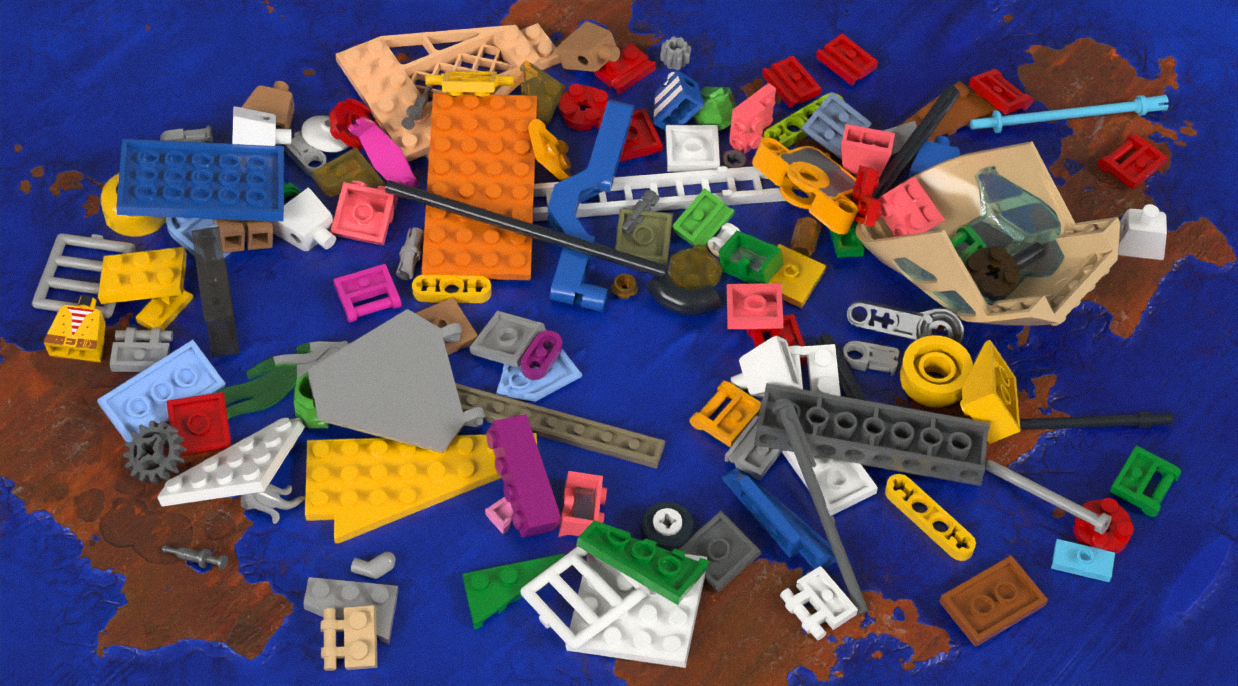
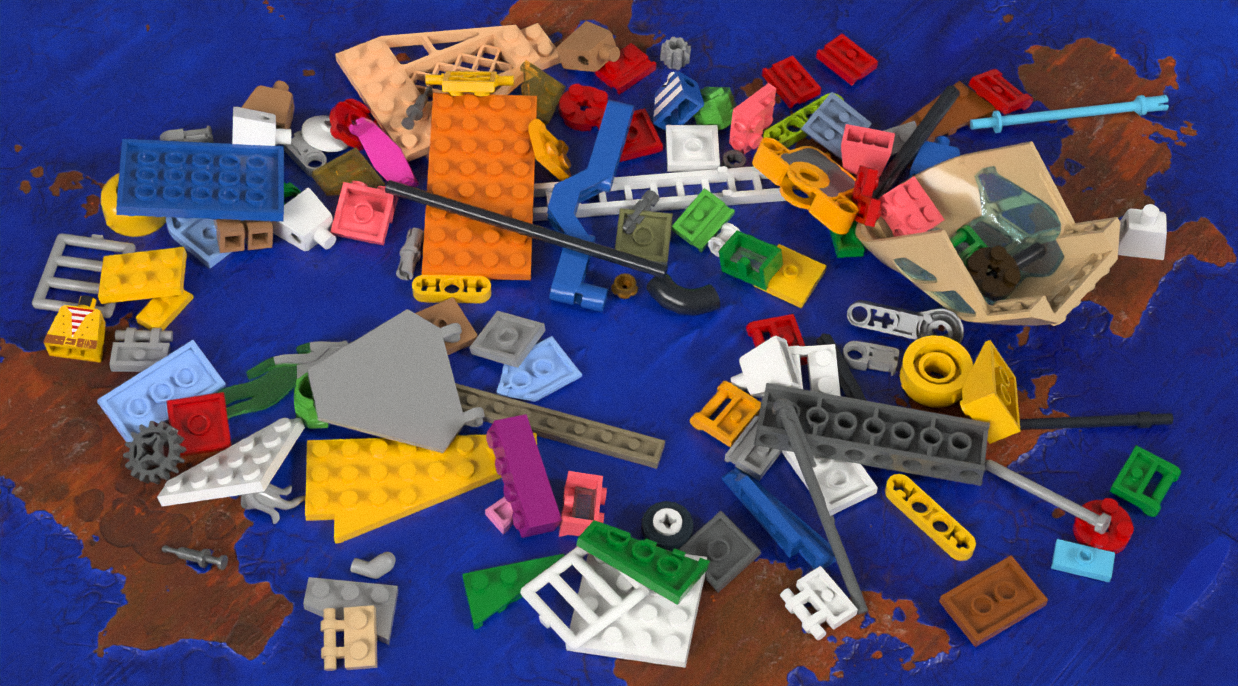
(215, 292): clear smoke fence -> none
(366, 285): dark pink plate -> none
(539, 357): magenta plate -> none
(694, 268): clear yellow dish -> none
(754, 306): coral plate -> none
(805, 236): clear orange brick -> none
(1137, 166): red plate -> none

